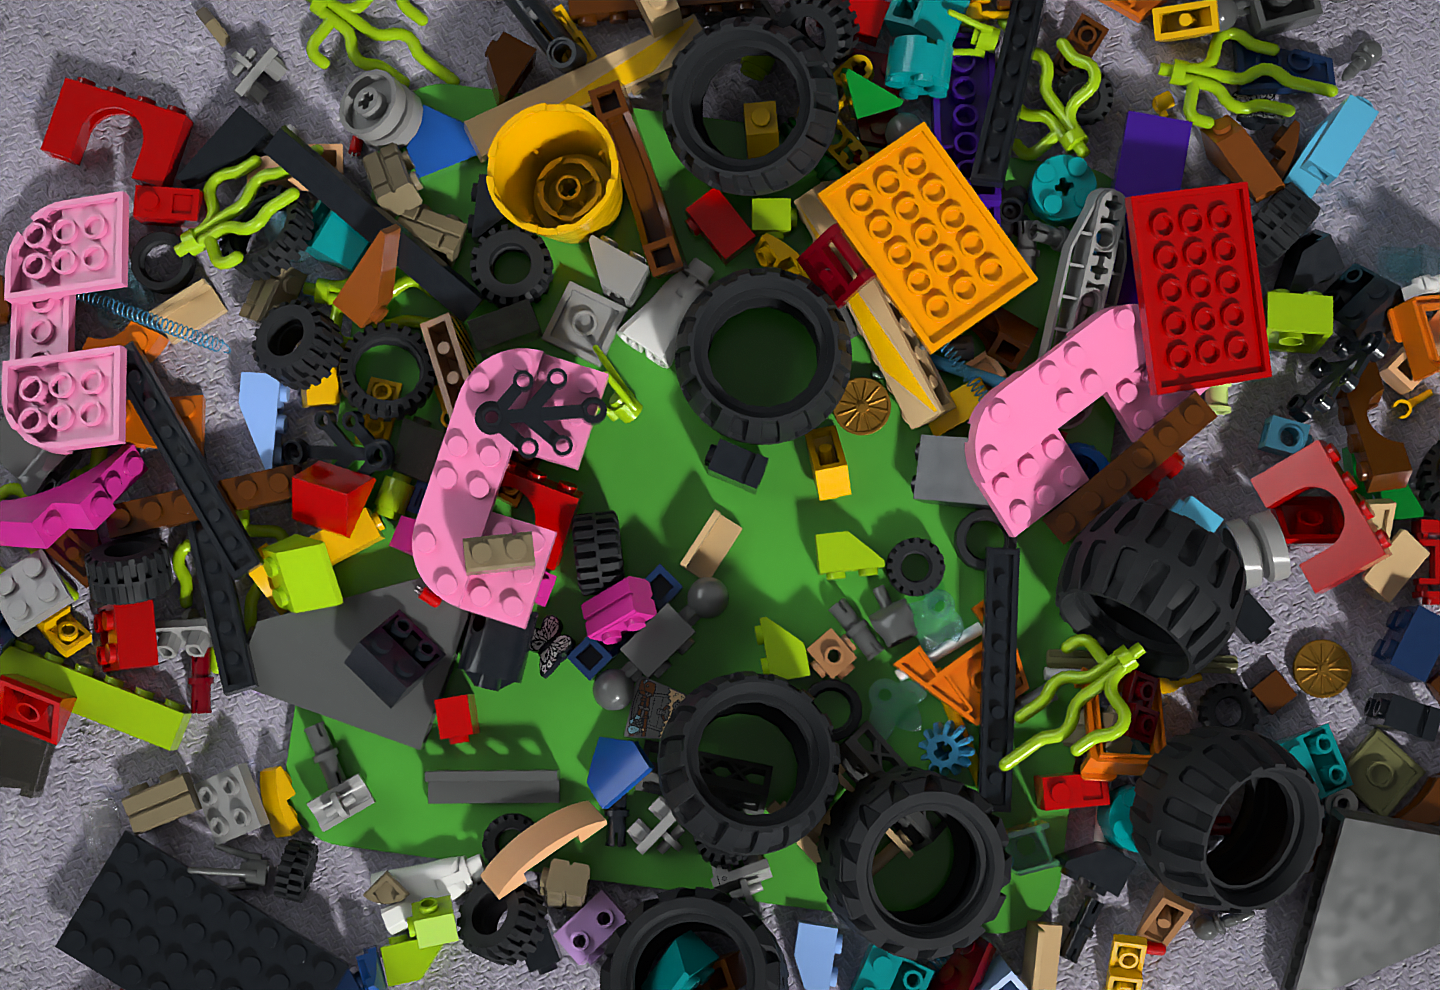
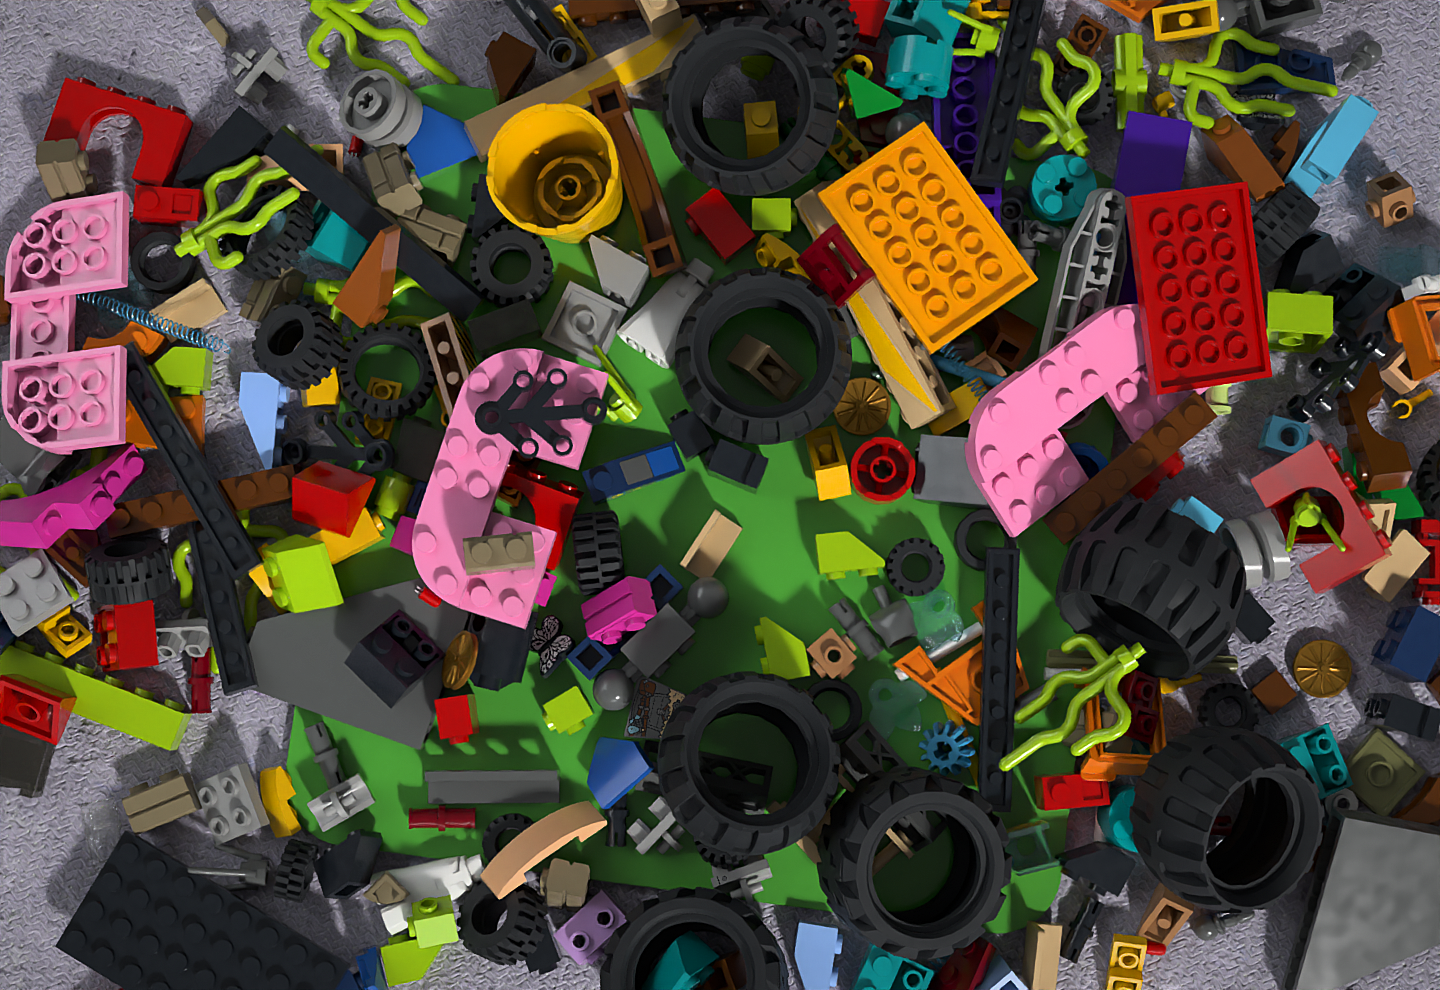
(65, 170): none -> dark tan brick
(185, 370): none -> lime slope
(349, 865): none -> black slope
(442, 818): none -> dark red pin
(459, 660): none -> pearl gold wheel
(567, 711): none -> lime brick
(633, 472): none -> slope
(689, 434): none -> black brick
(765, 368): none -> tan slope
(896, 460): none -> red brick
(1128, 77): none -> lime piece
(1309, 514): none -> lime plant
(1390, 199): none -> medium nougat brick

